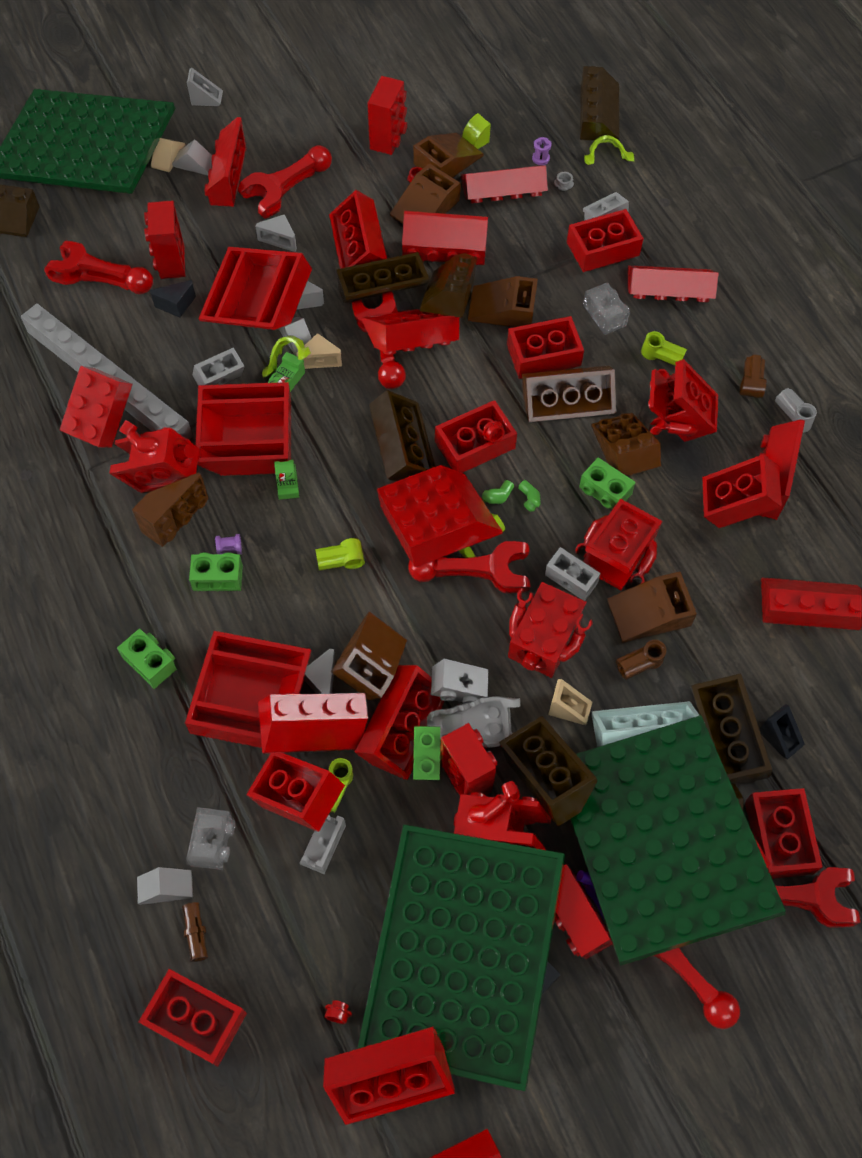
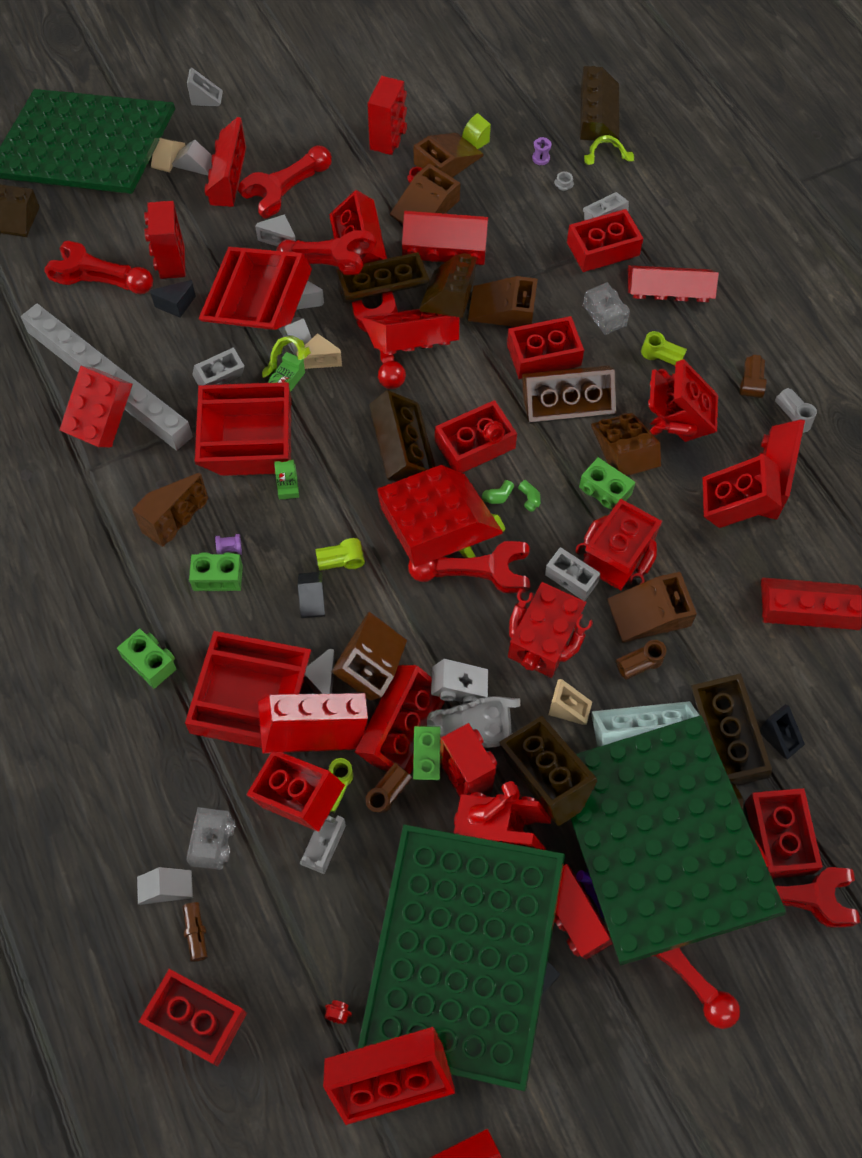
(154, 458): red torso -> none
(311, 594): none -> black slope
(339, 252): none -> red piece
(390, 786): none -> reddish brown piece
(504, 182): slope -> none

